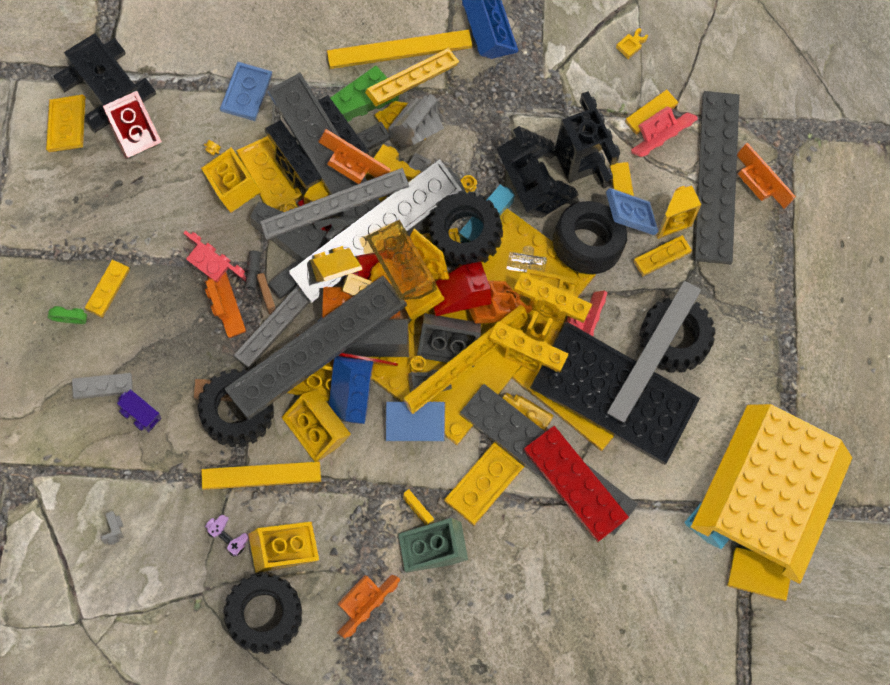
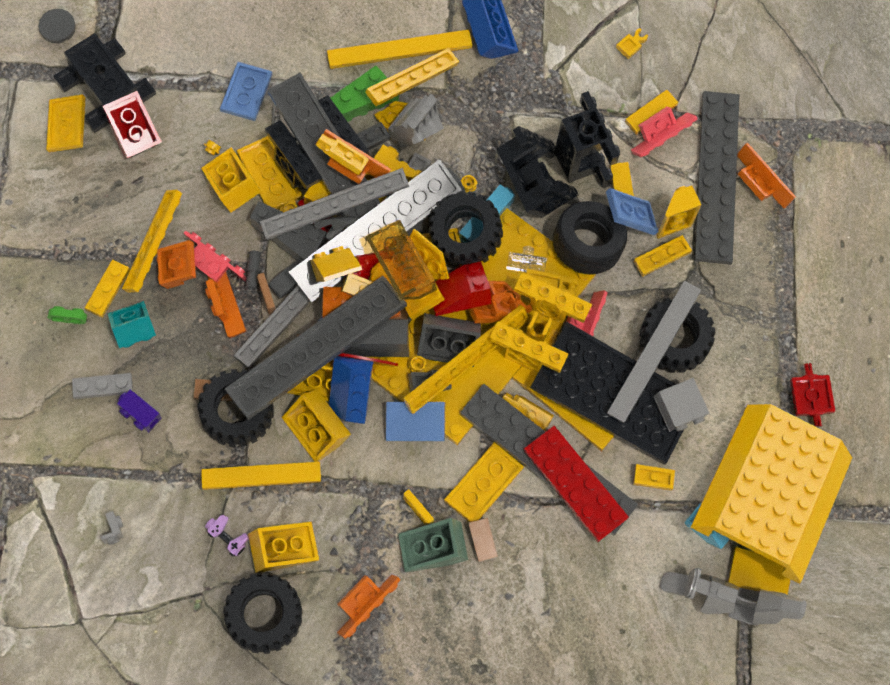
(57, 26): none -> dark grey tile
(131, 325): none -> teal slope
(152, 241): none -> yellow plate
(176, 264): none -> orange plate
(342, 153): none -> yellow hinge
(482, 539): none -> tile
(654, 477): none -> yellow plate
(681, 405): none -> light grey piece
(740, 603): none -> light grey piece
(812, 395): none -> red plate

